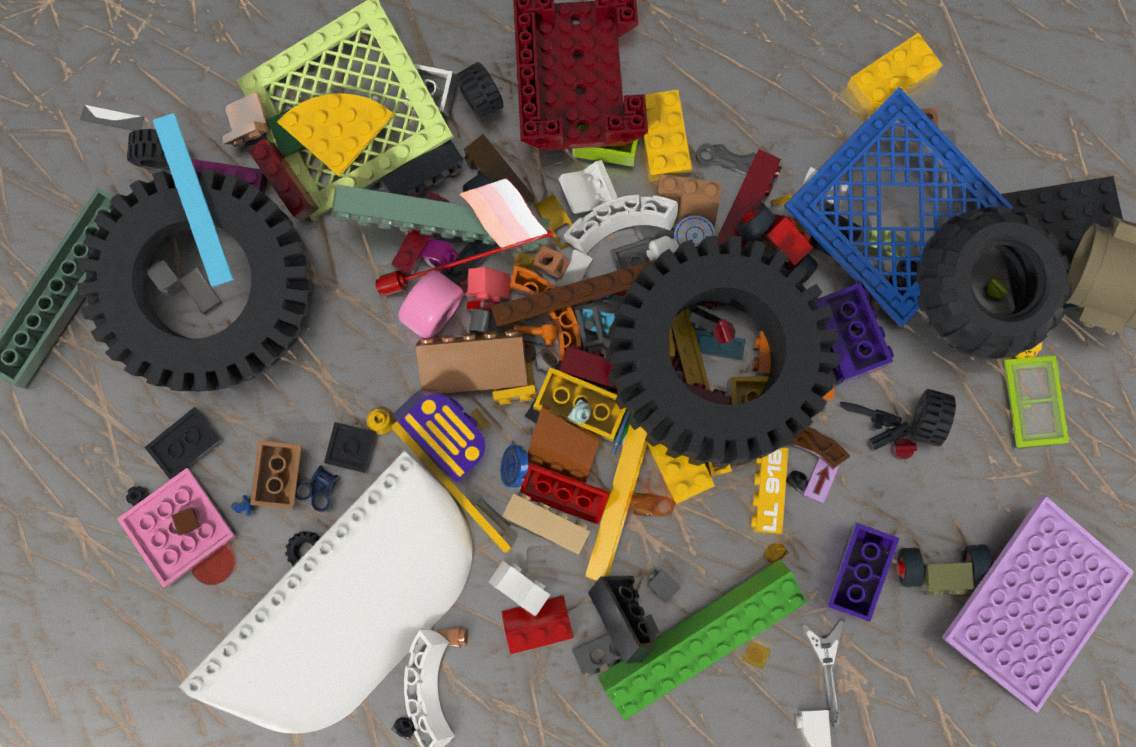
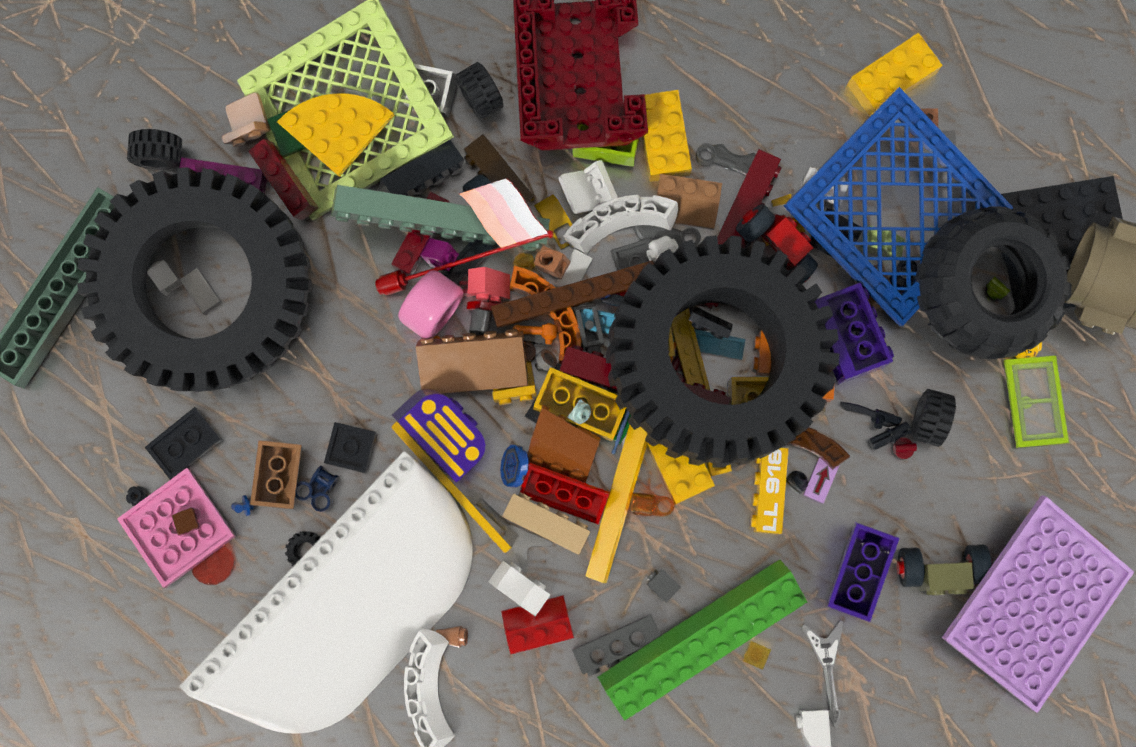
(111, 118): dark grey sticker -> none
(193, 200): medium azure tile -> none
(380, 426): yellow cone -> none
(404, 728): black plate -> none
(481, 420): clear yellow plate -> none
(623, 616): black wedge -> none
(694, 229): light blue tile -> none
(724, 332): dark red plate -> none
(775, 552): clear yellow plate -> none

